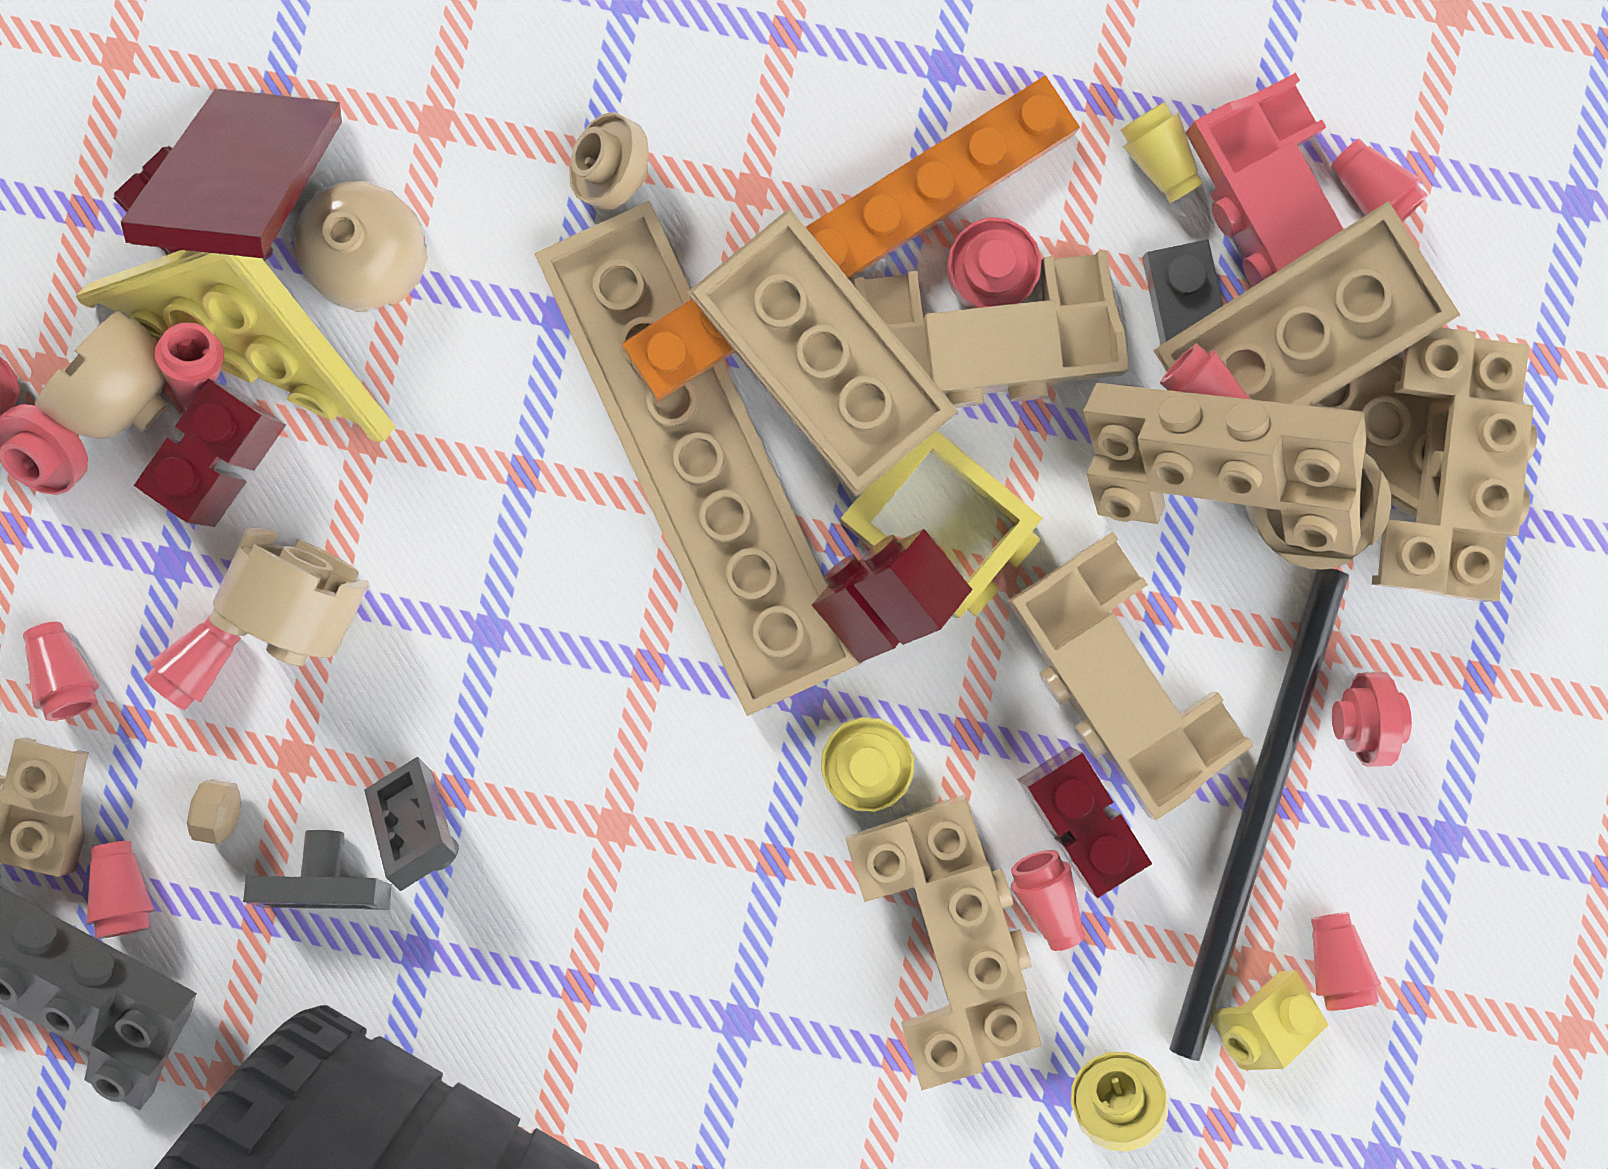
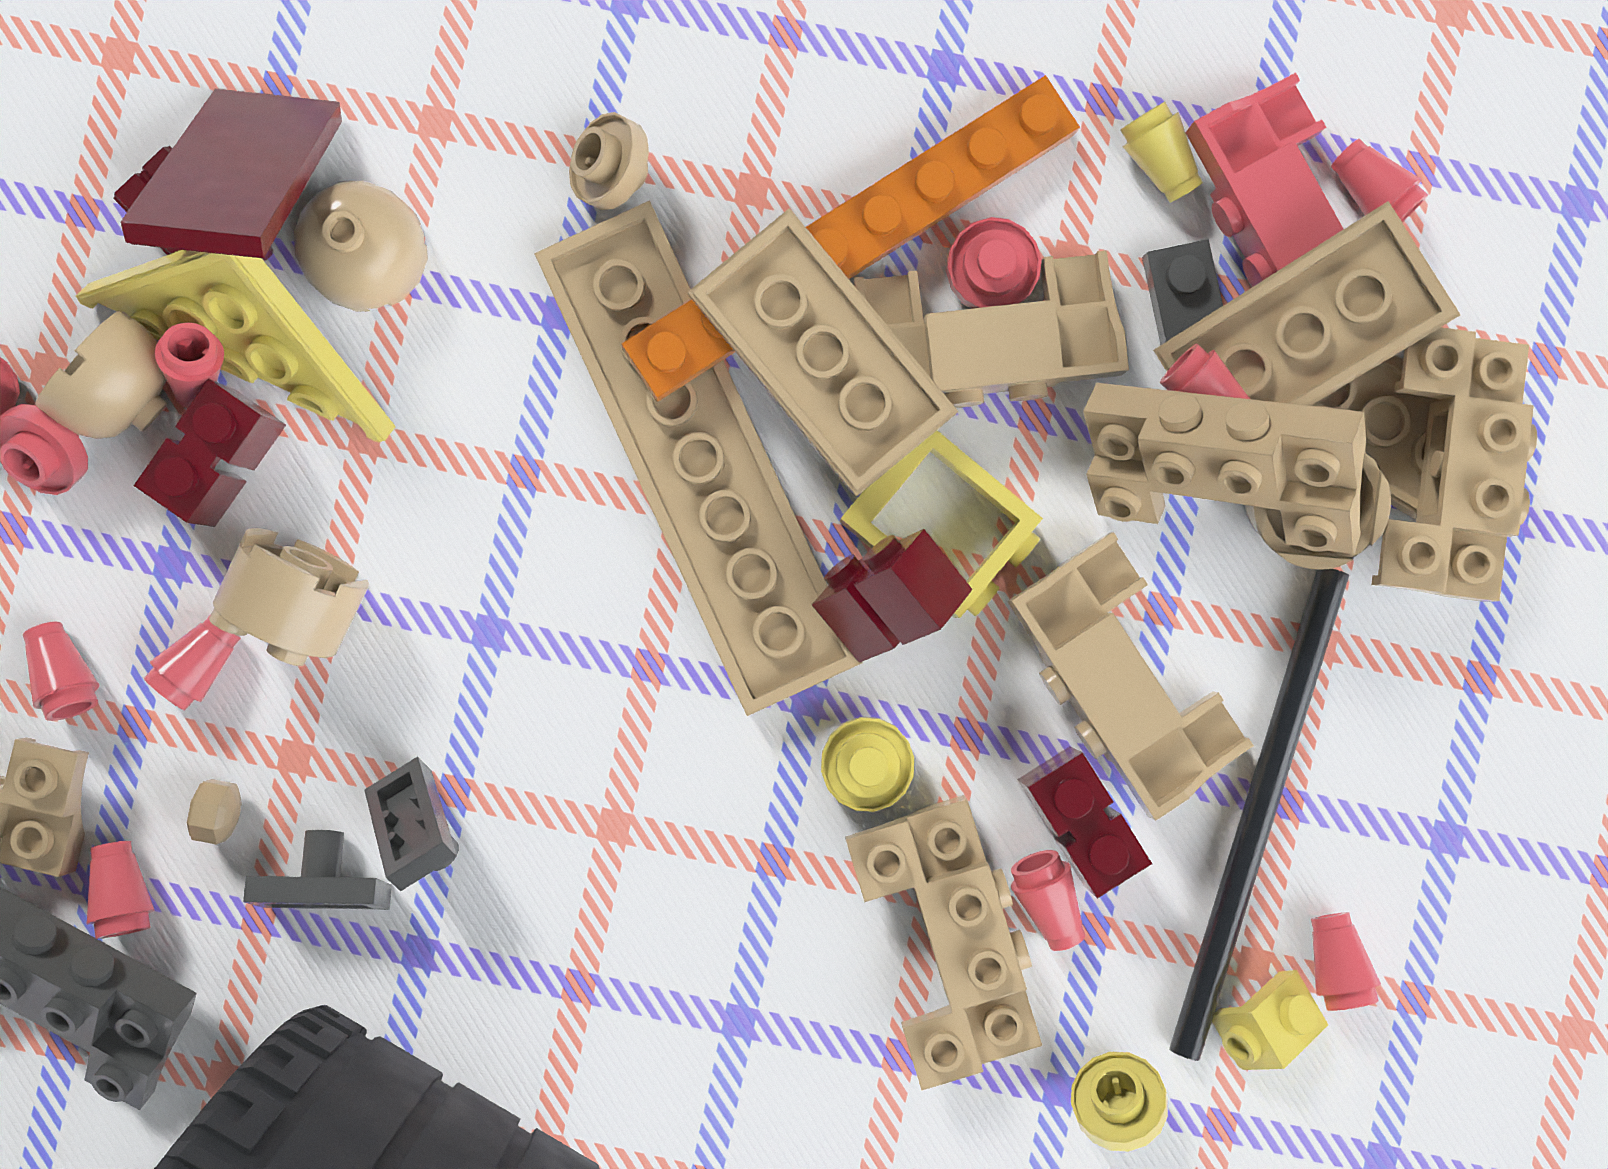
(1373, 719): coral plate -> none

